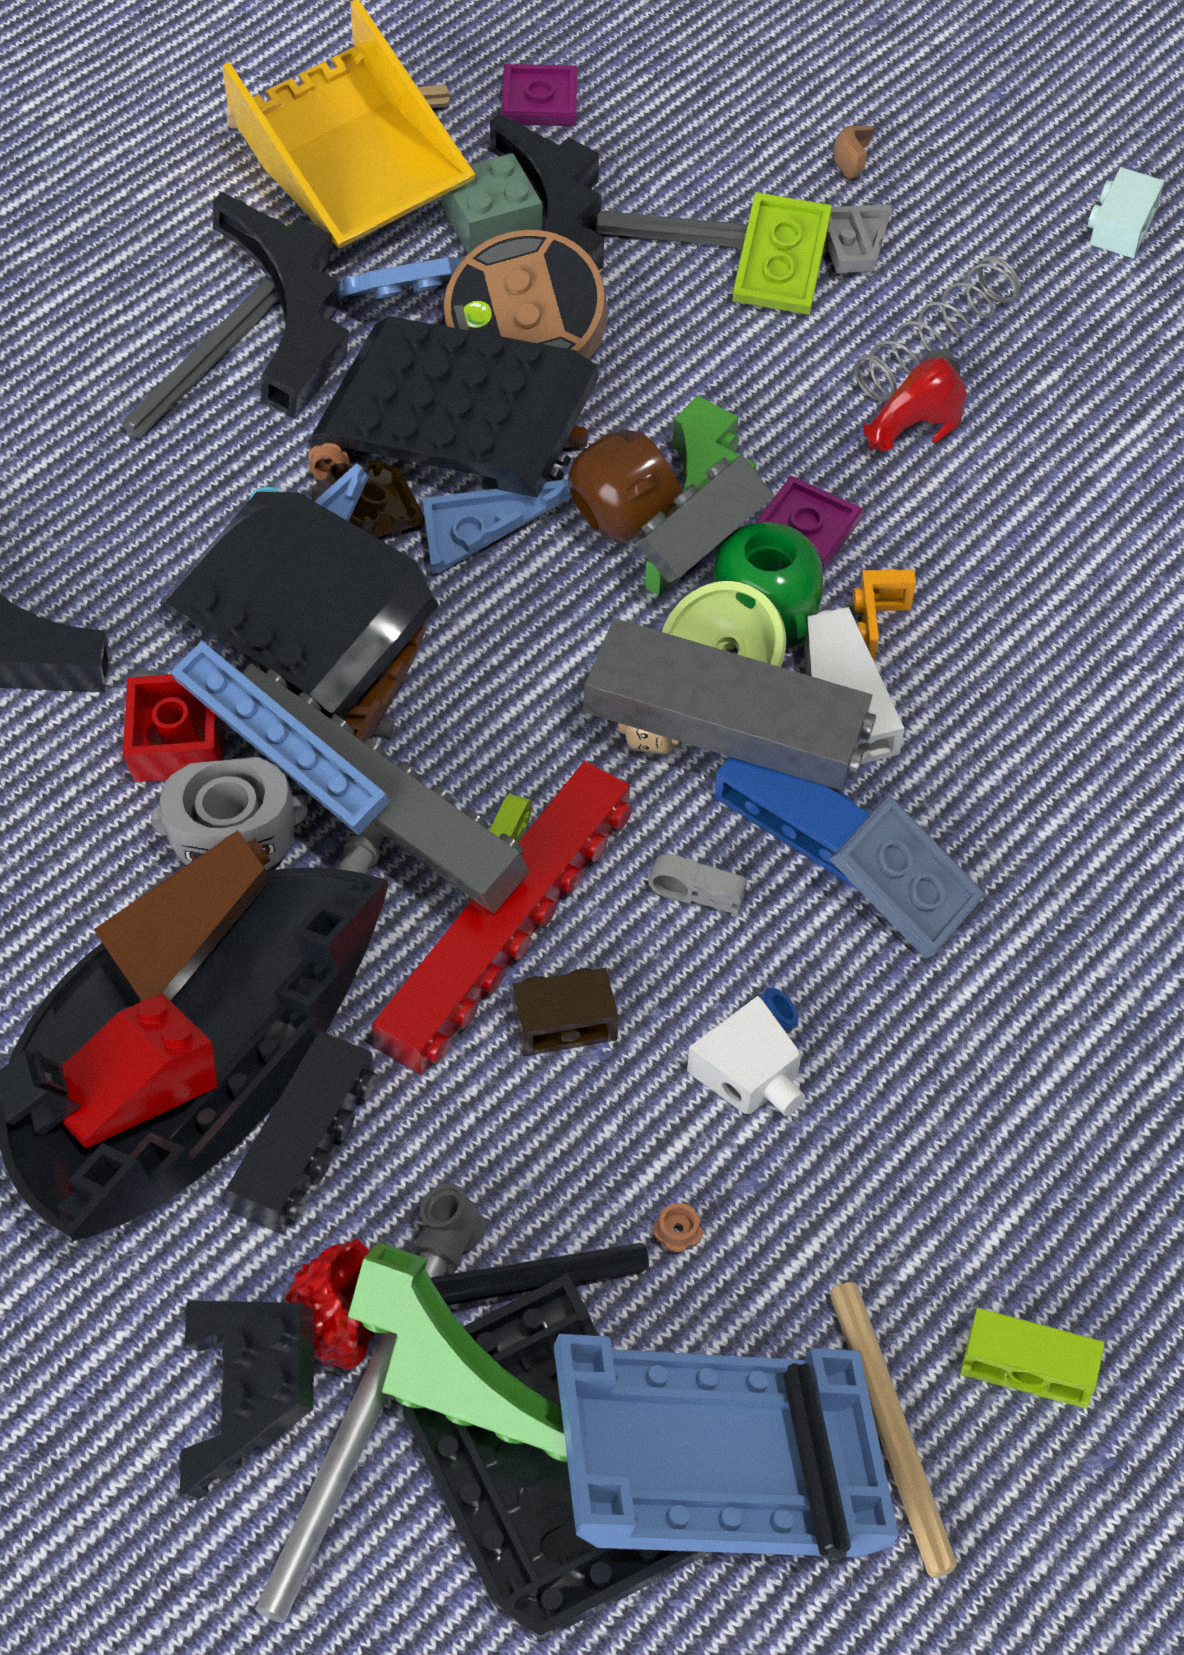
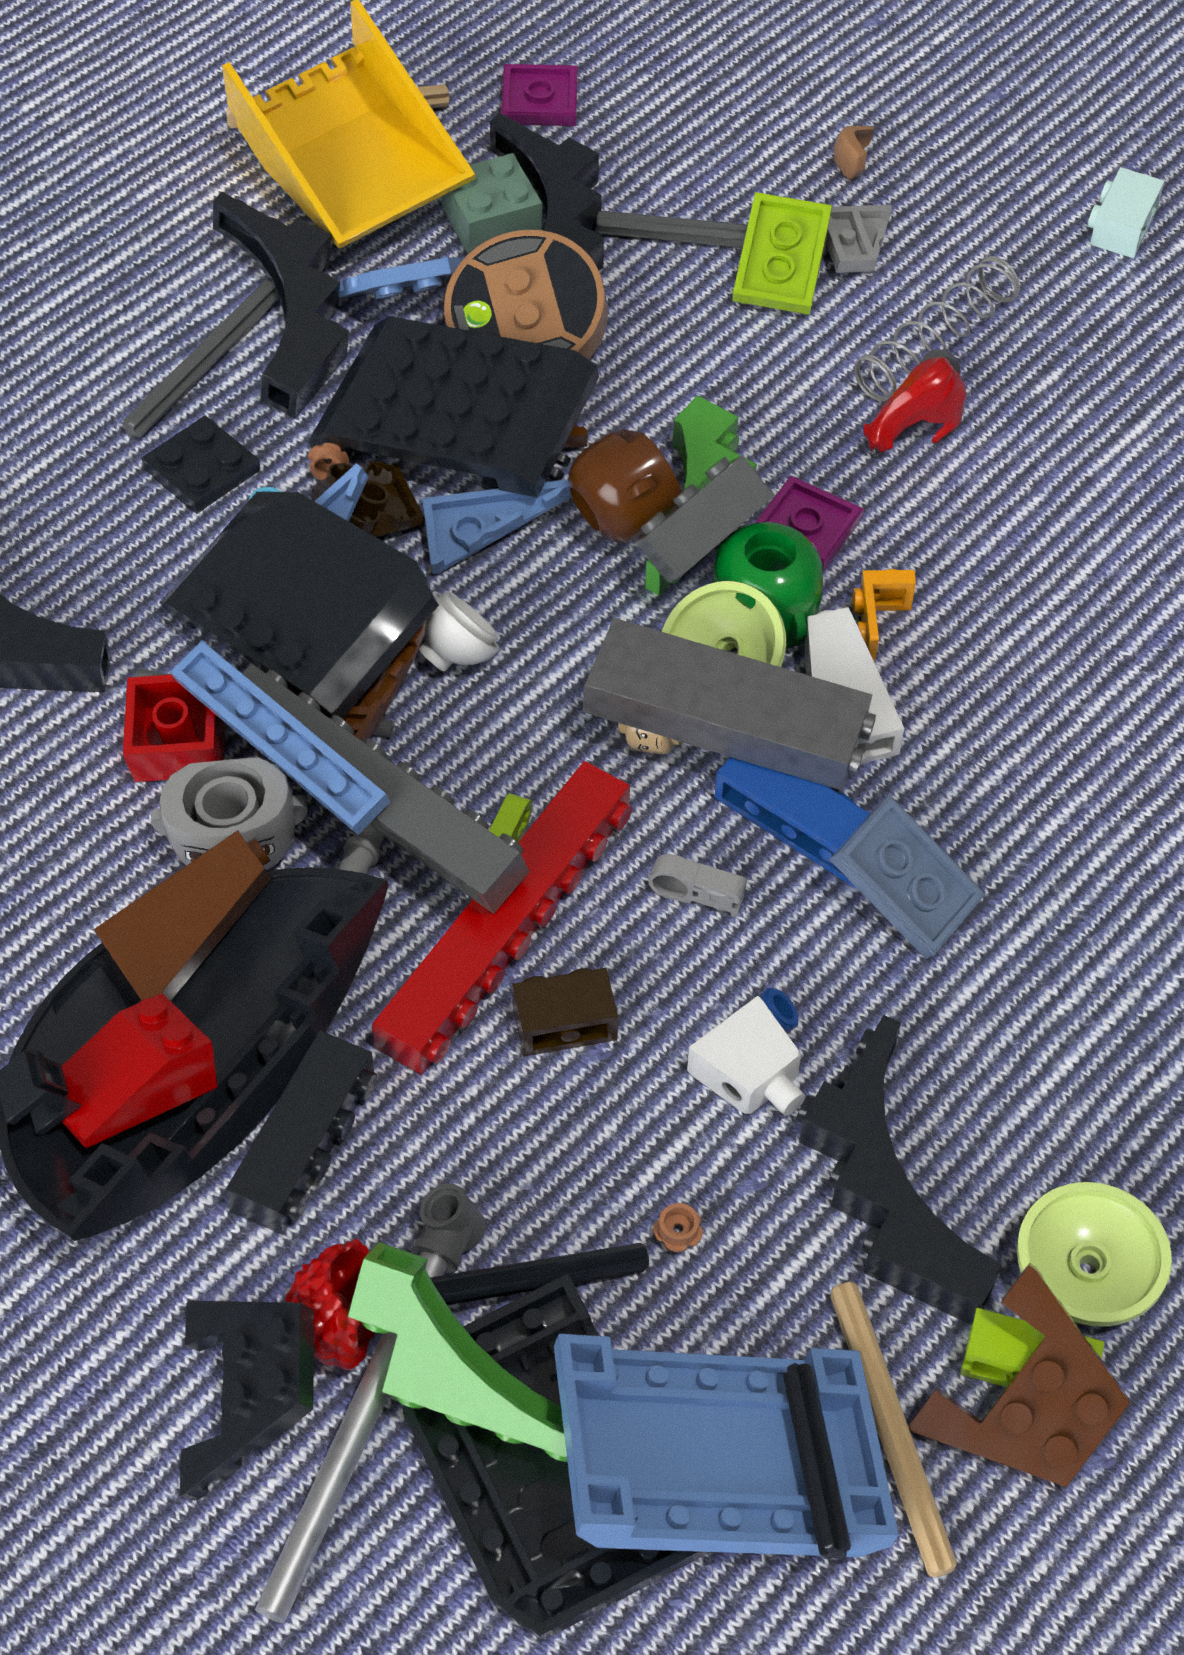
(201, 464): none -> black plate
(457, 634): none -> white piece
(906, 1239): none -> black arch
(1051, 1408): none -> reddish brown wing
(1101, 1229): none -> yellowish green dish

